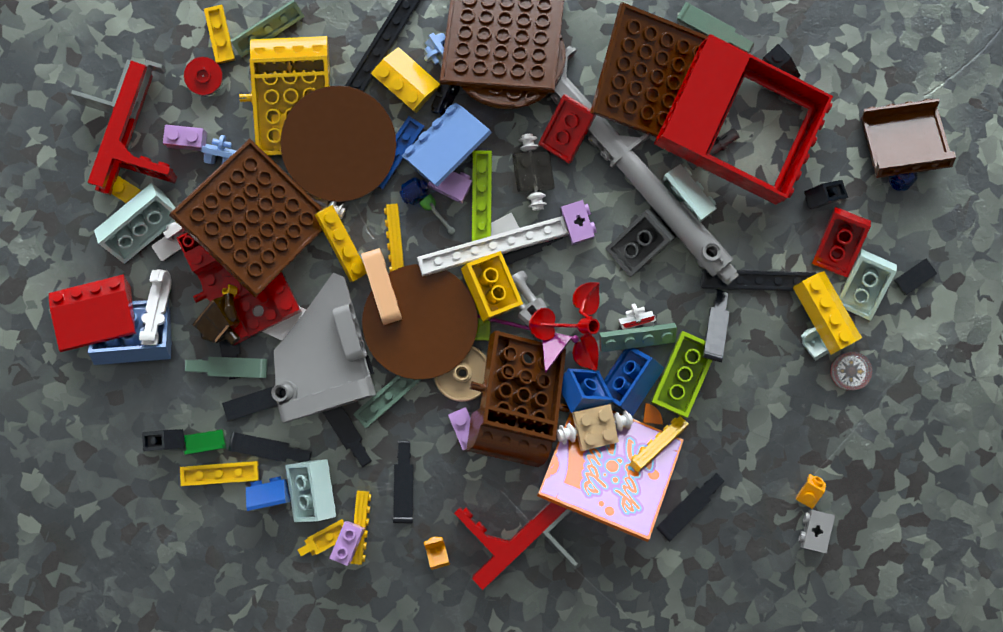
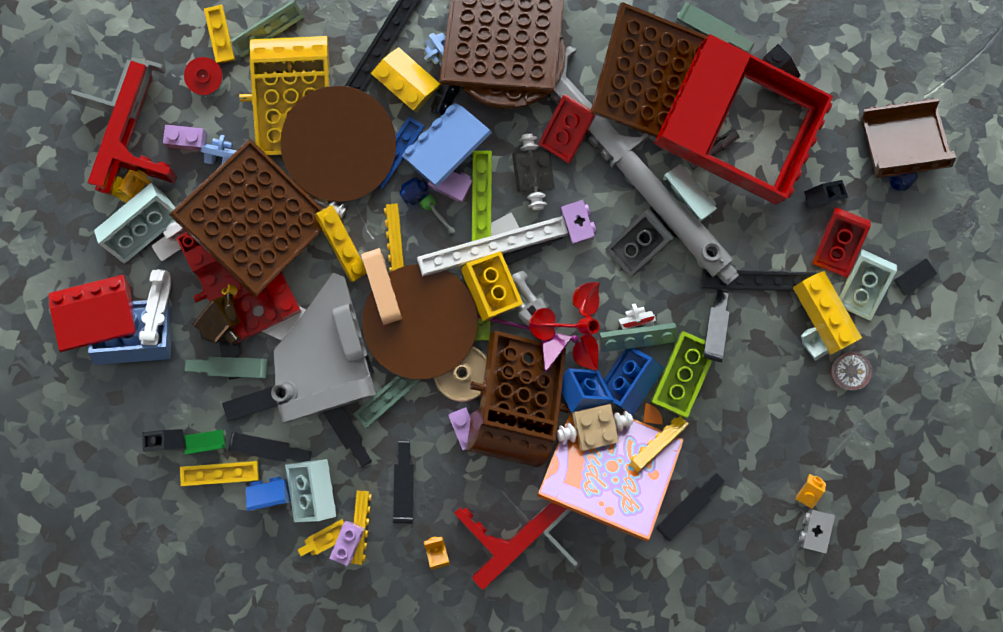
(133, 183): none -> light orange bracket

